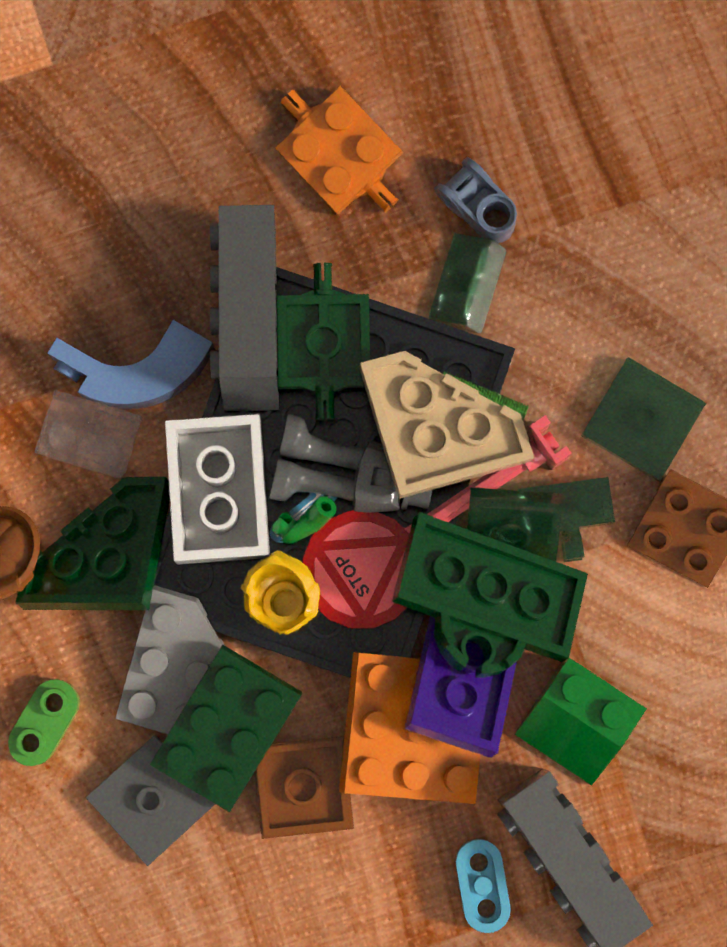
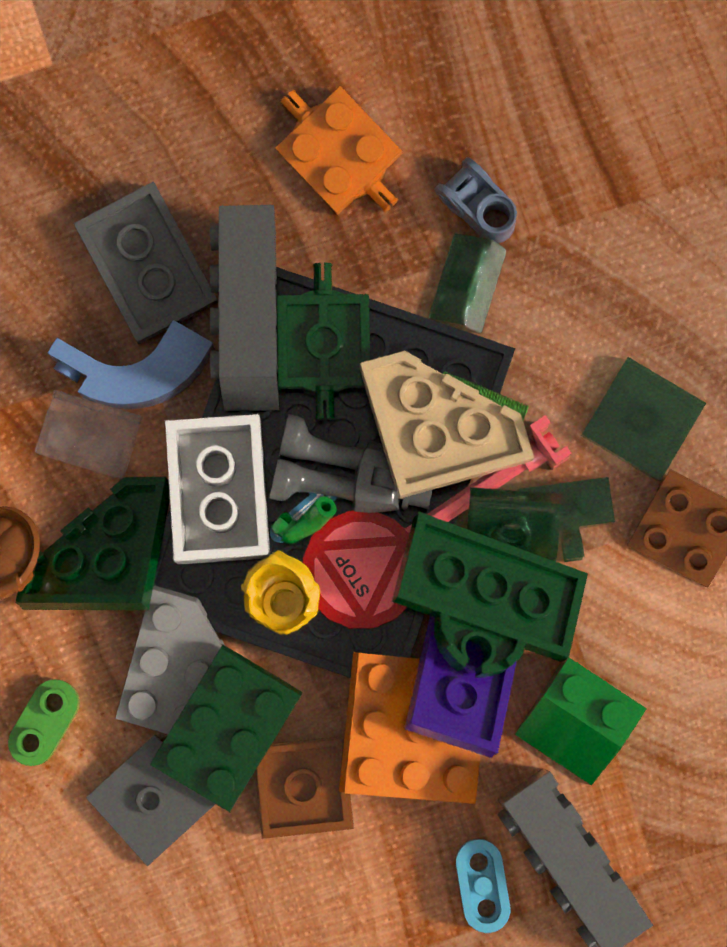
(145, 262): none -> dark grey plate

